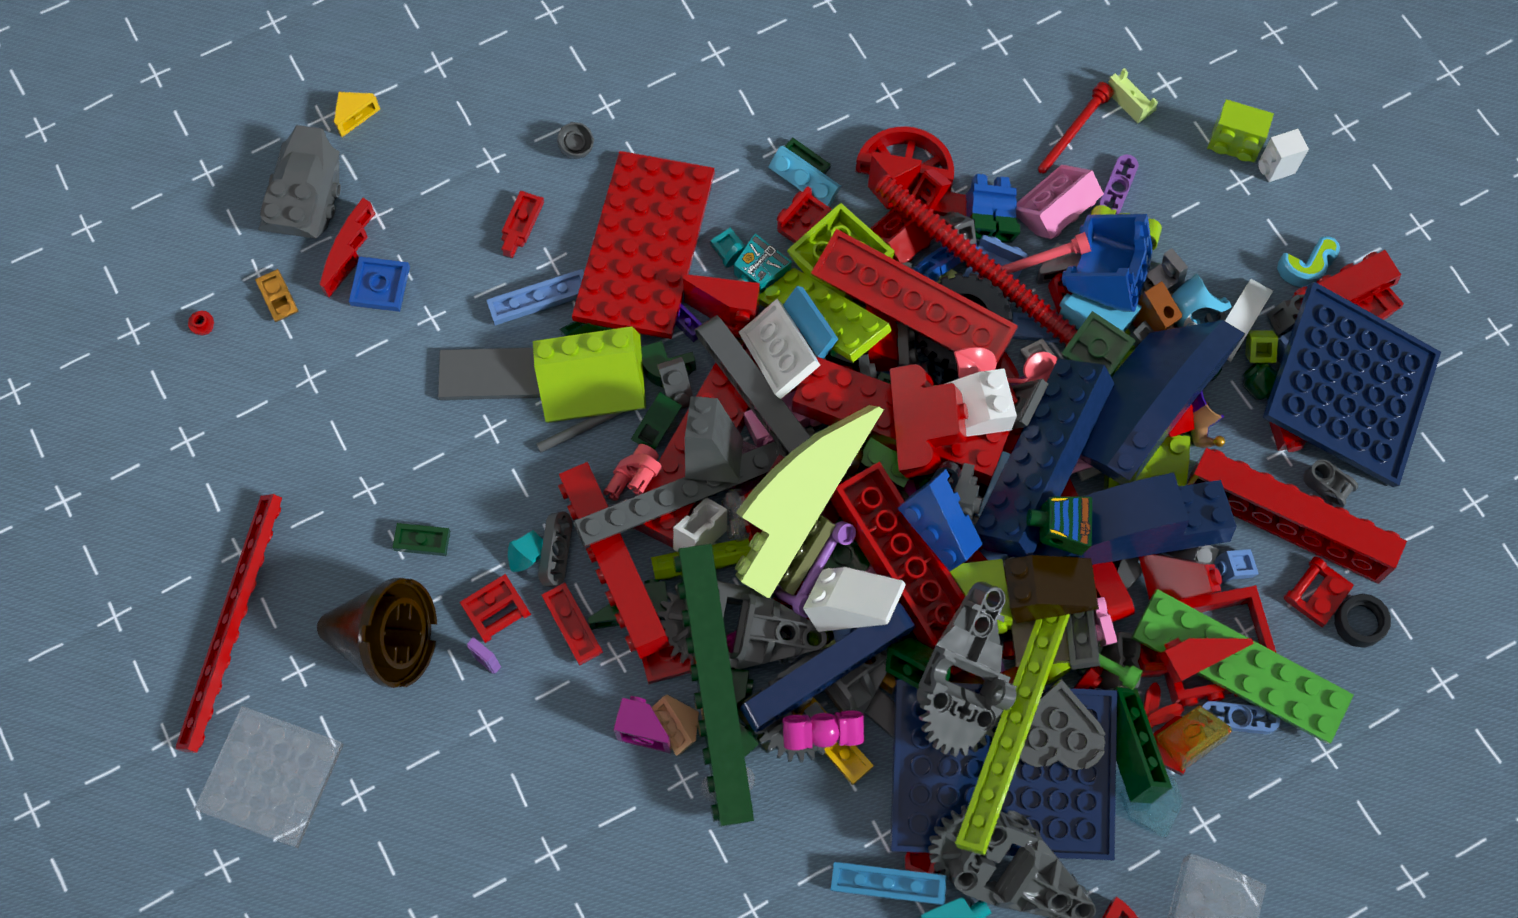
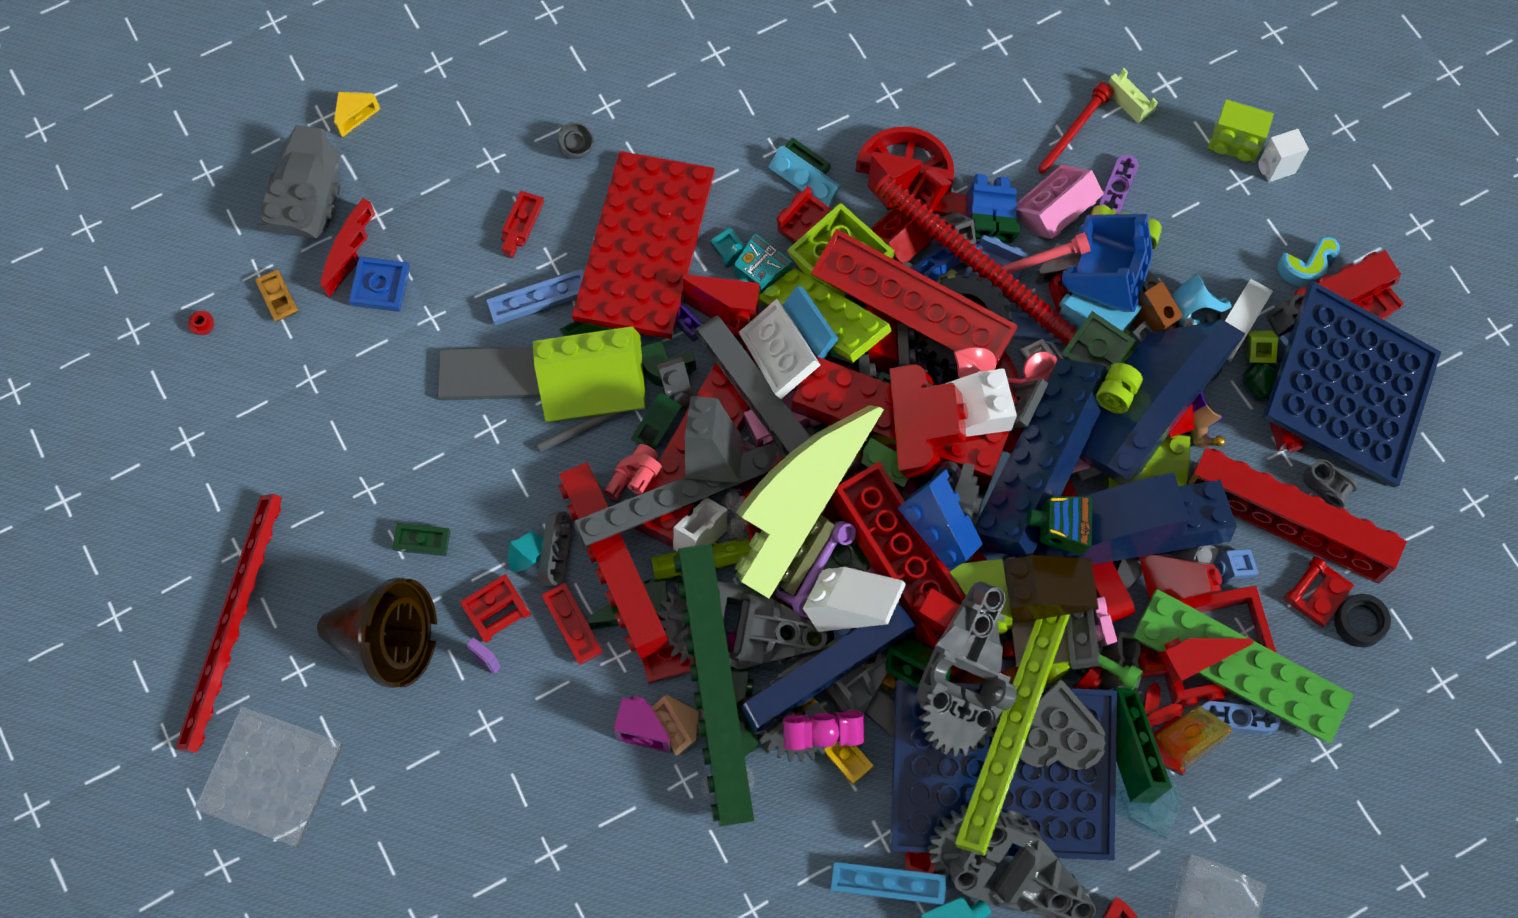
(934, 610): none -> red brick
(1119, 388): none -> lime wheel
(1171, 271): flat silver slope -> none

